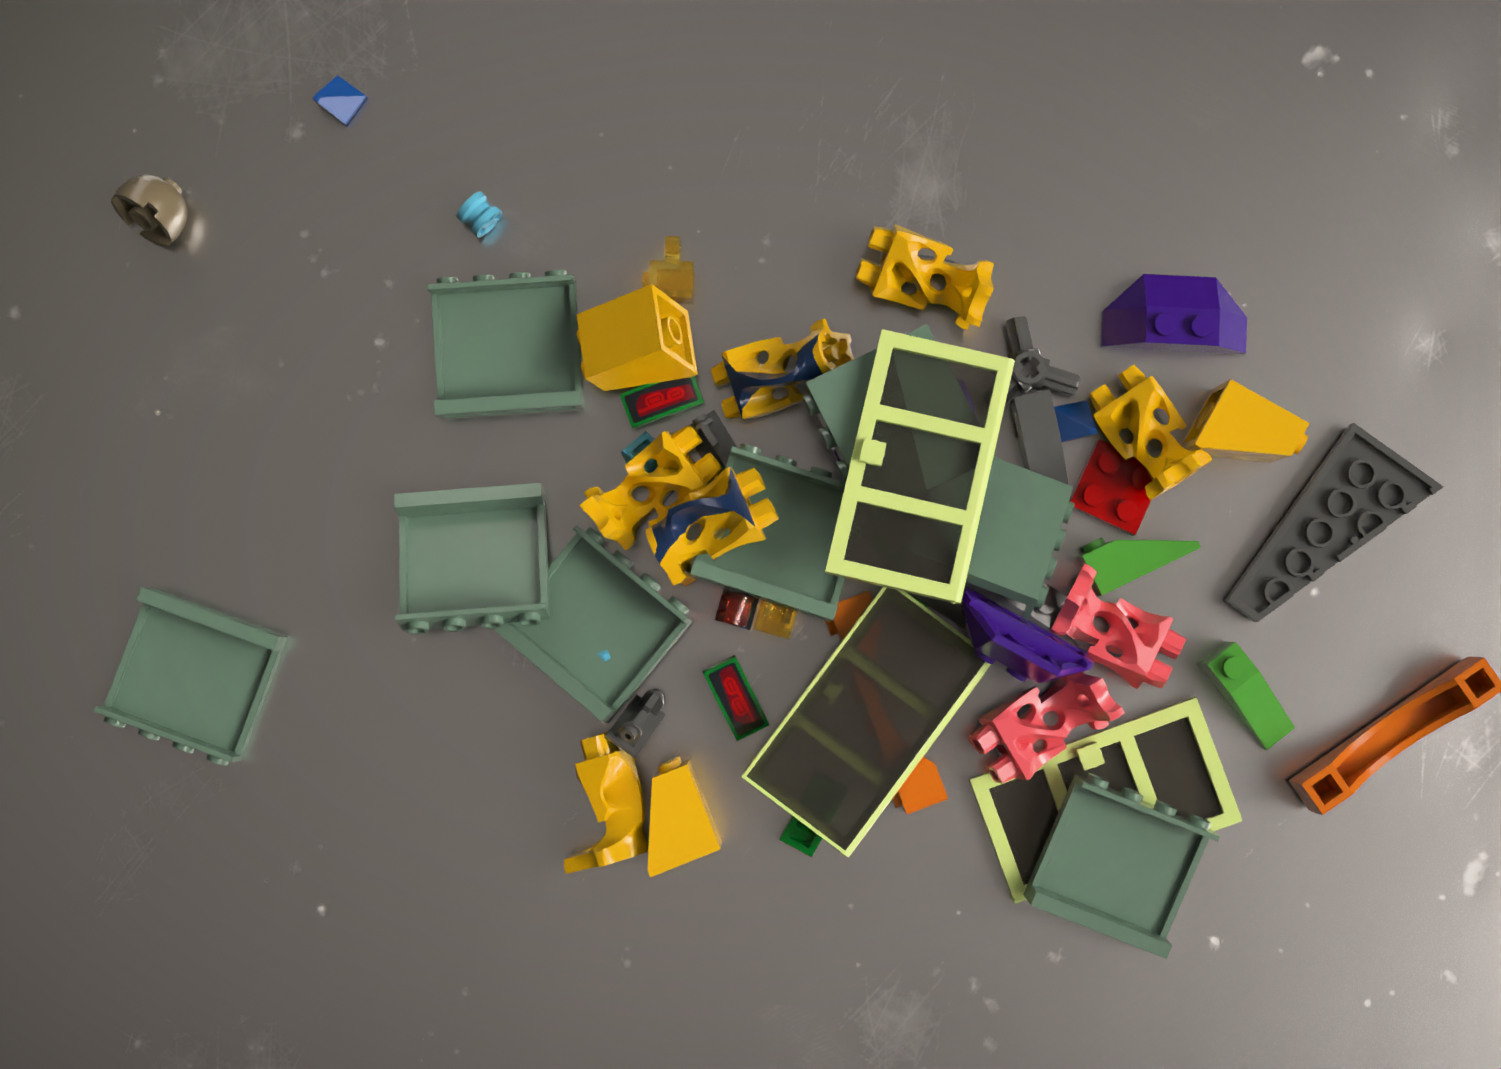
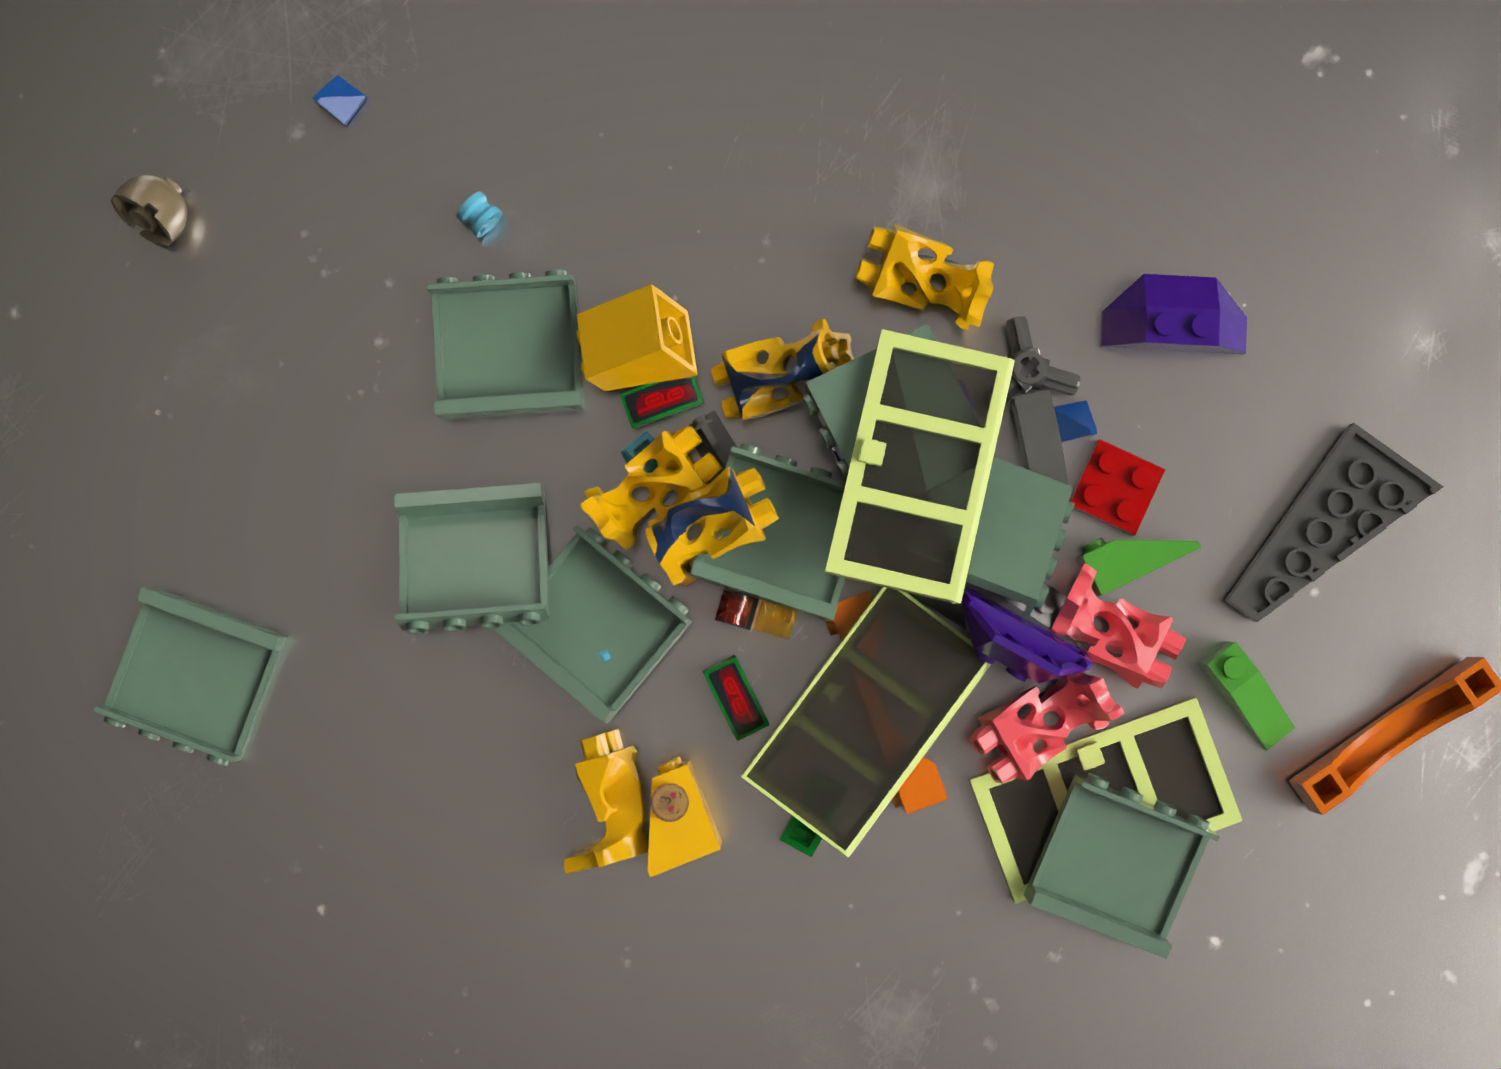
(637, 722): dark grey hinge -> none
(670, 802): none -> tile
(671, 275): clear yellow brick -> none
(1135, 412): yellow hips -> none
(1245, 427): yellow slope -> none

